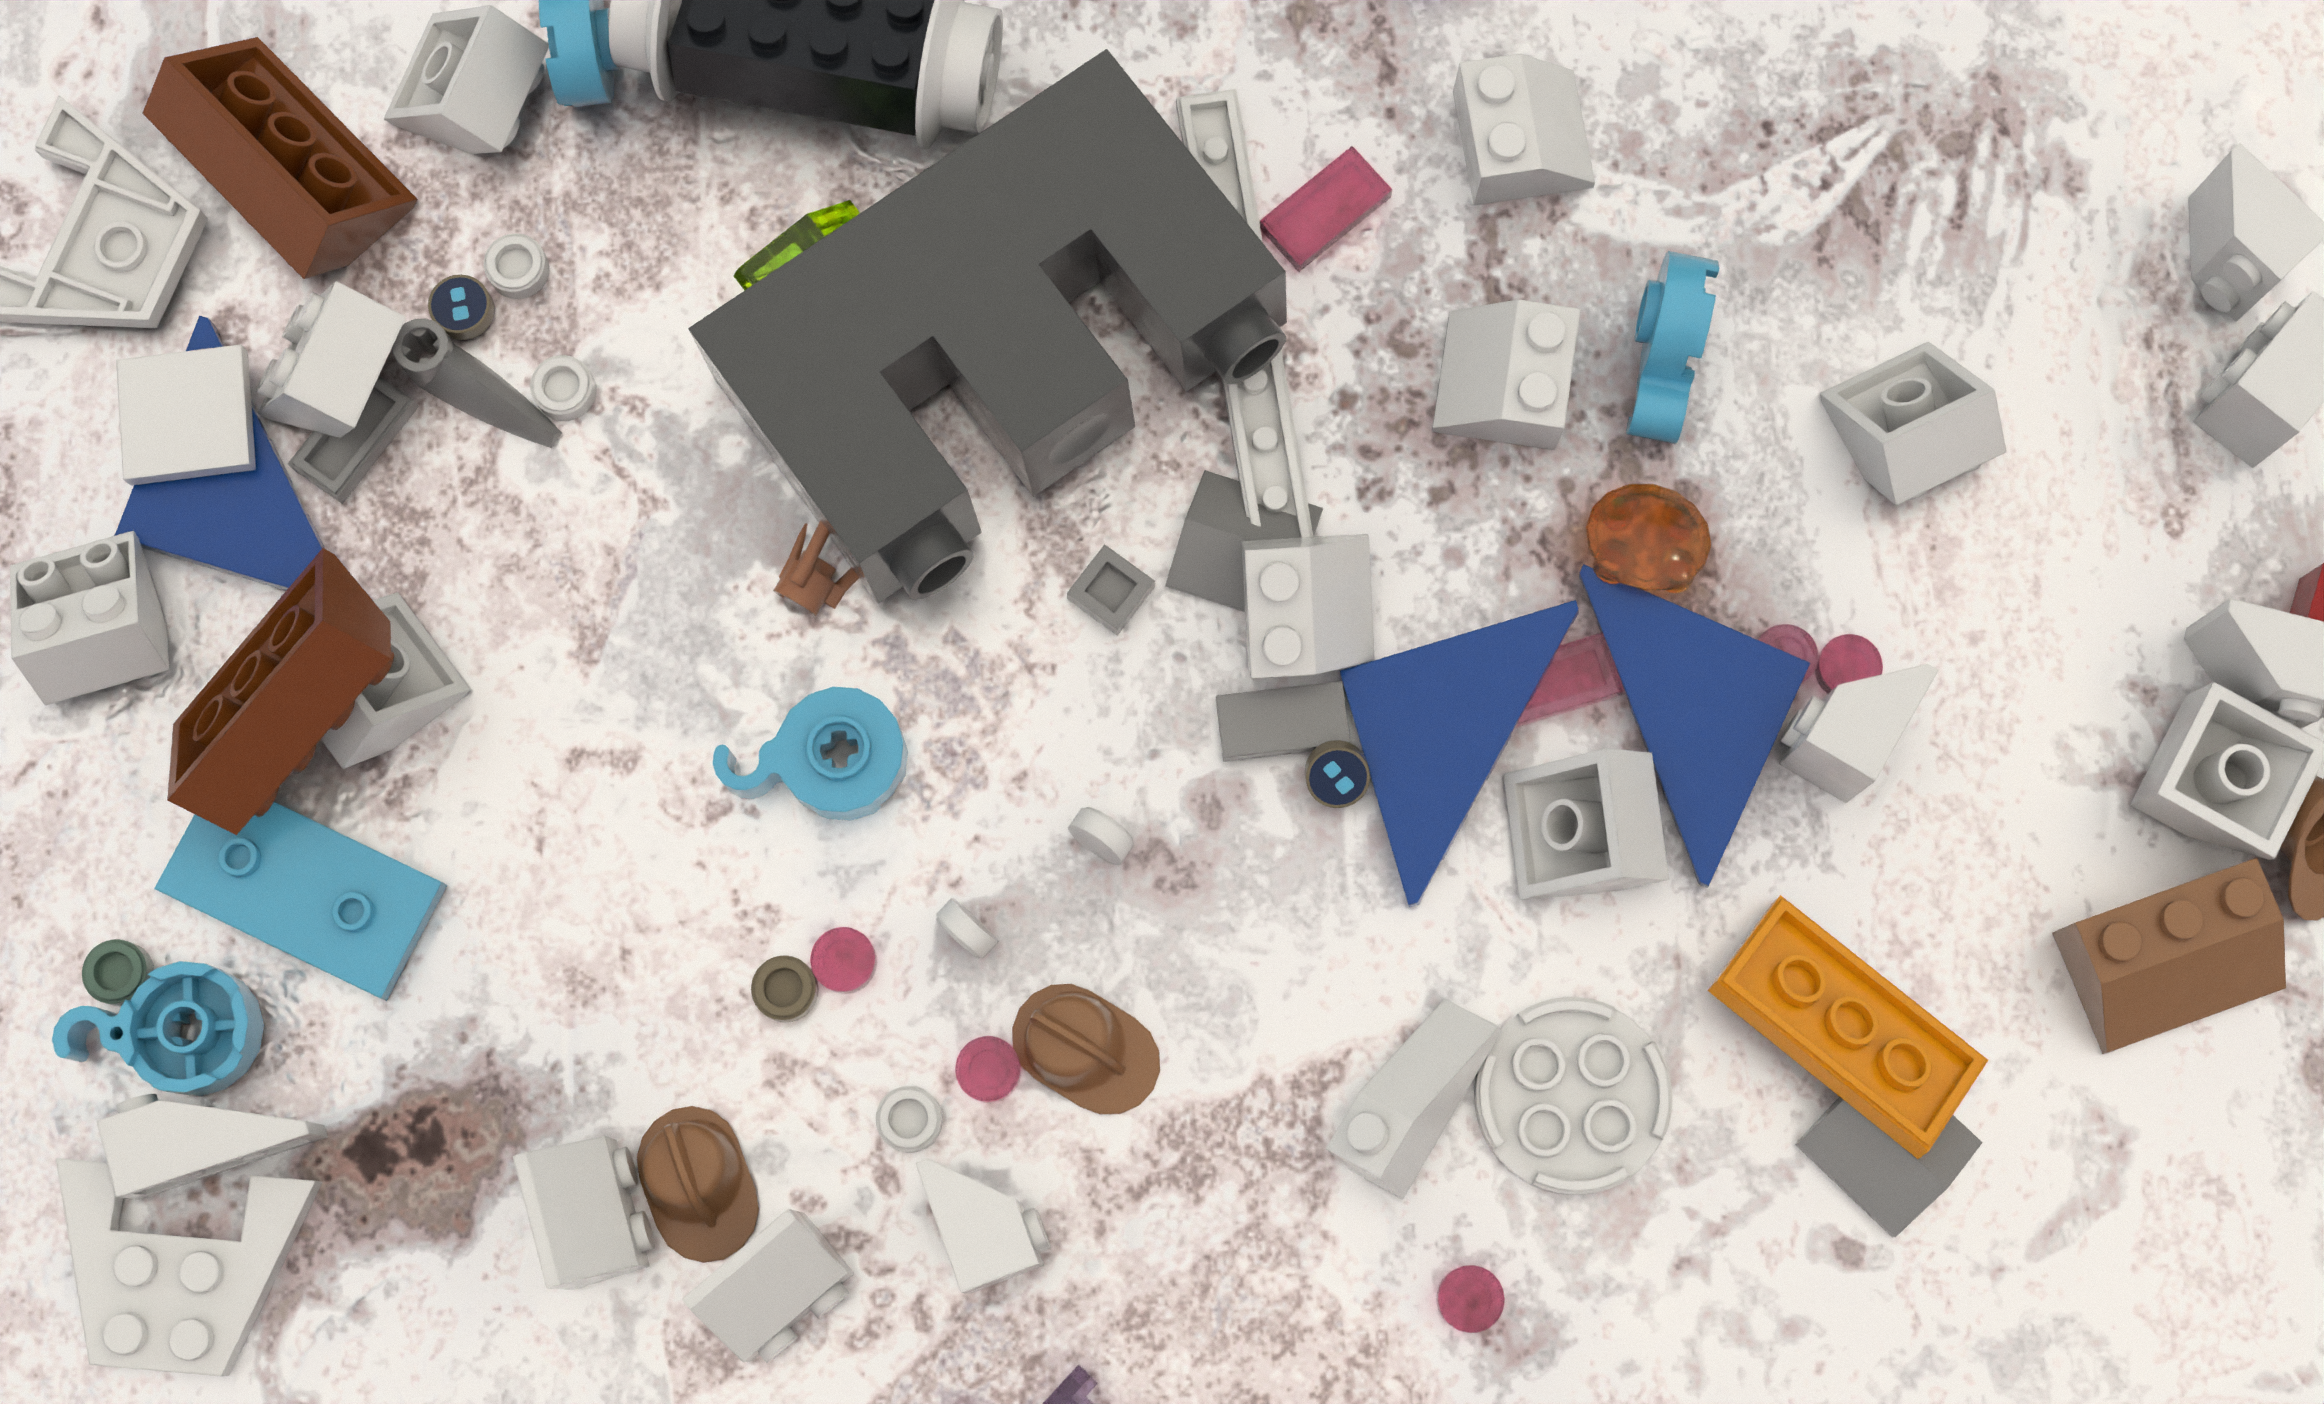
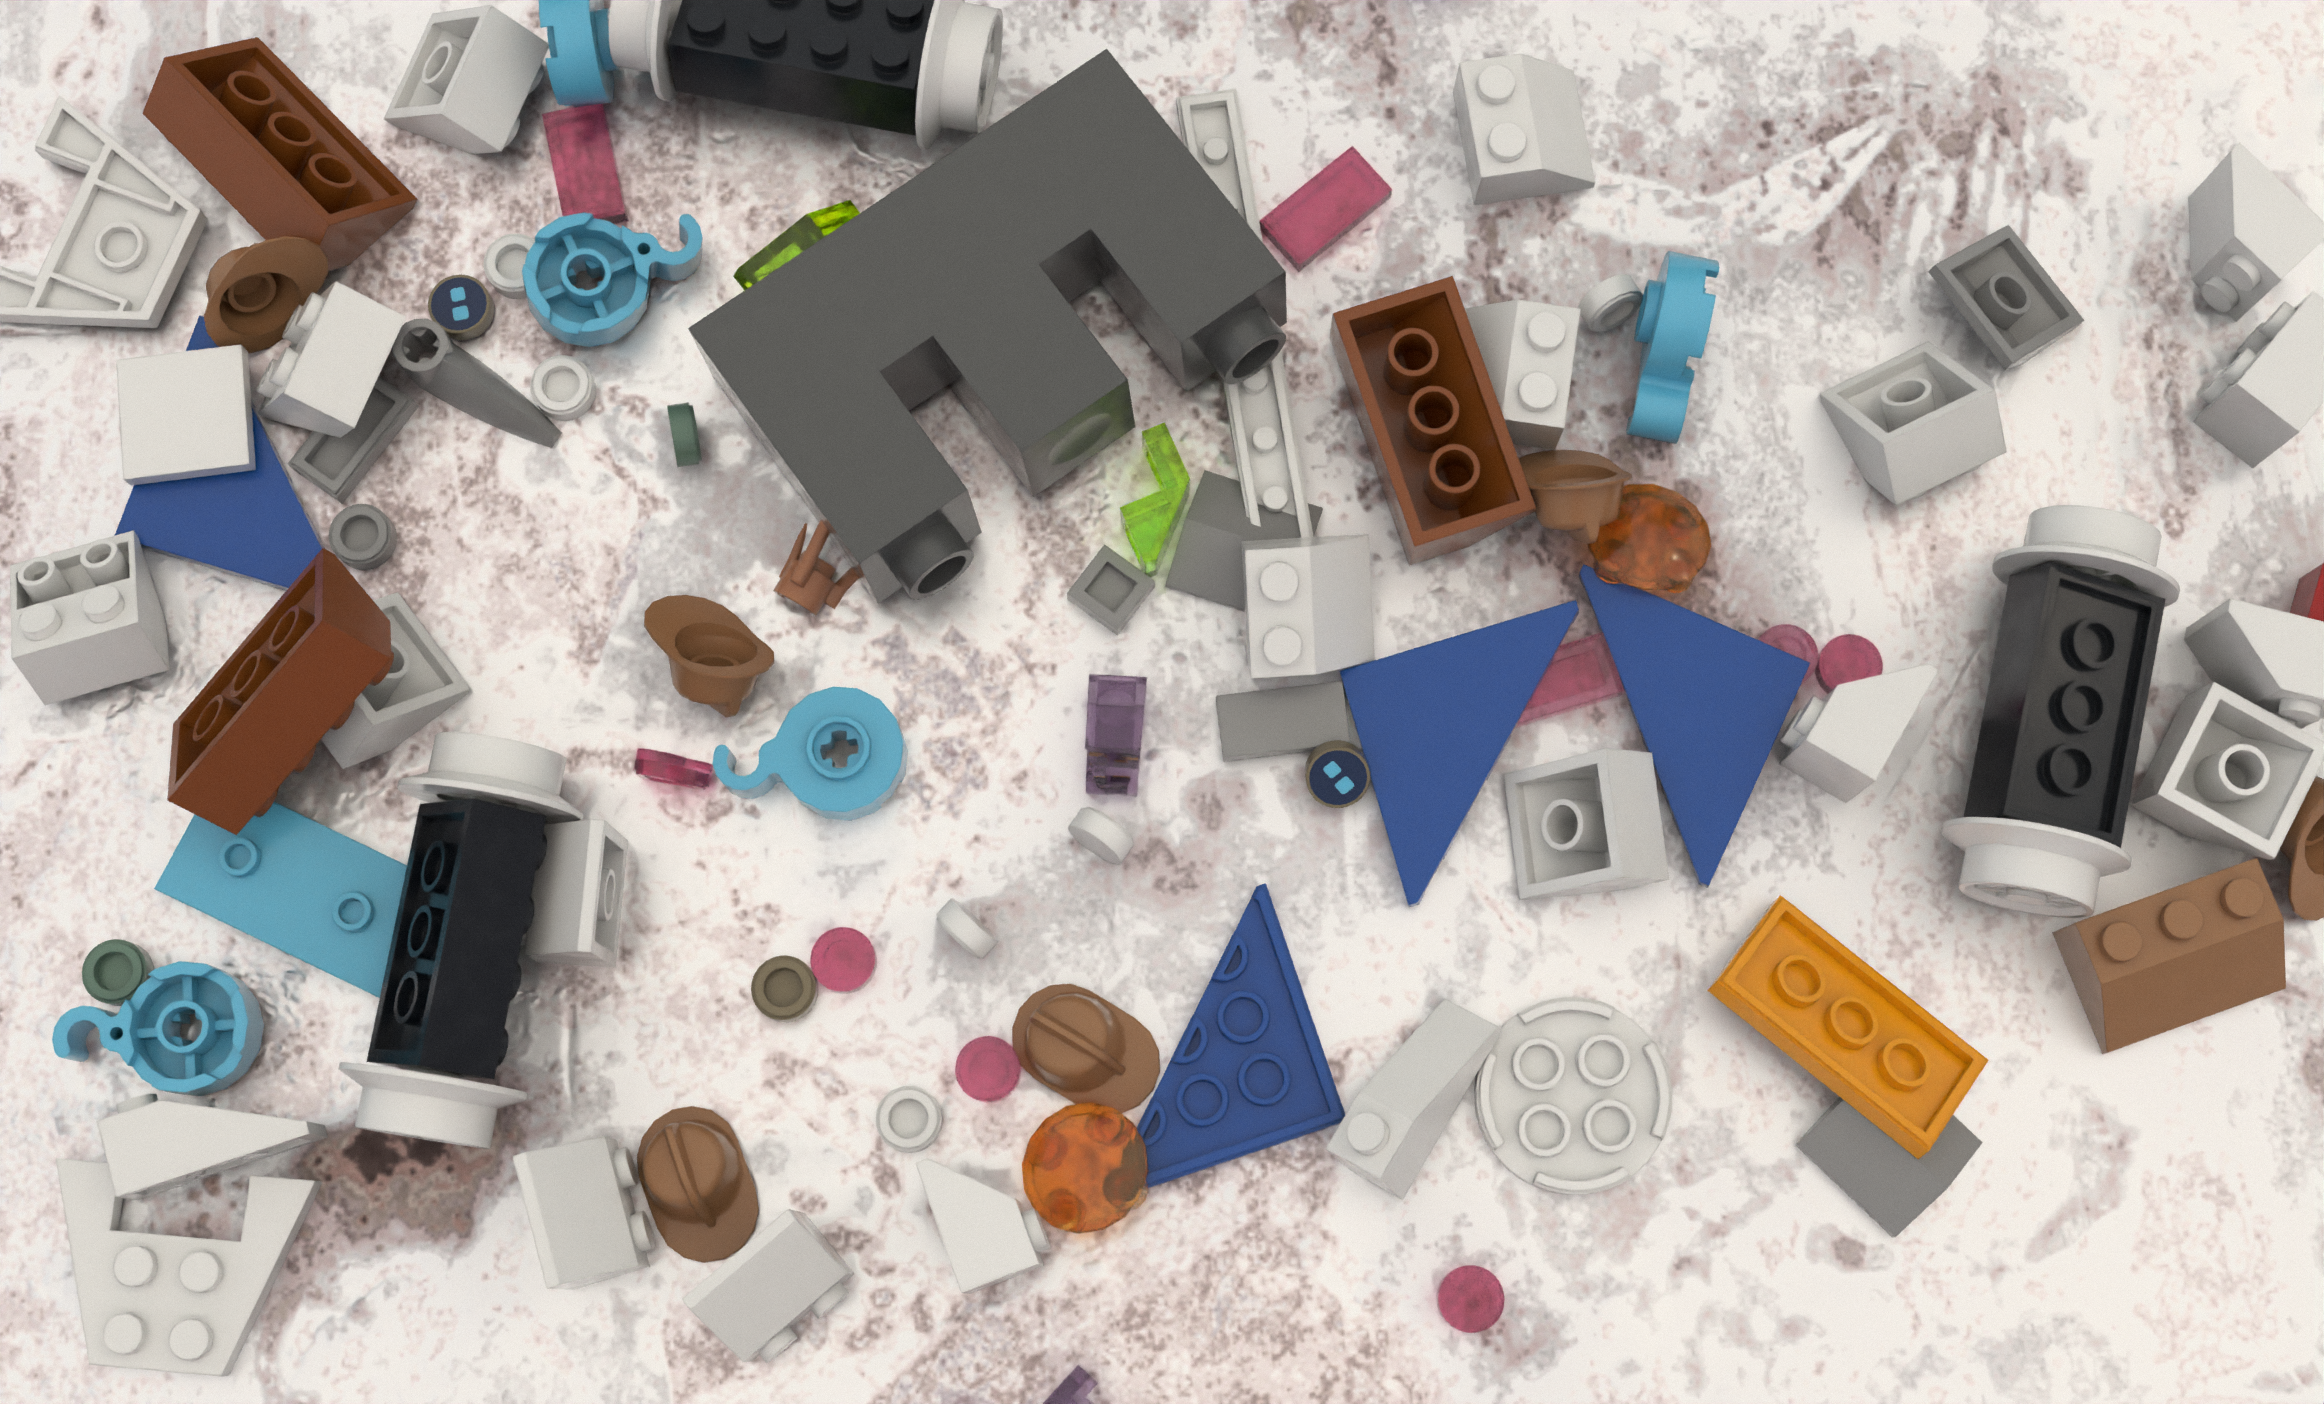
(259, 288): none -> medium nougat piece
(362, 536): none -> light grey tile
(459, 939): none -> black brick
(578, 895): none -> white slope
(585, 163): none -> clear pink tile
(602, 249): none -> medium azure piece
(672, 769): none -> clear pink tile
(684, 434): none -> sand green tile
(709, 651): none -> medium nougat piece
(1085, 1168): none -> clear orange dish
(1114, 734): none -> clear purple leg
(1154, 518): none -> clear neon green slope
(1246, 1062): none -> blue tile
(1430, 419): none -> dark orange slope
(1574, 491): none -> medium nougat piece
(1610, 303): none -> white tile
(2006, 297): none -> light grey slope
(2063, 711): none -> black brick

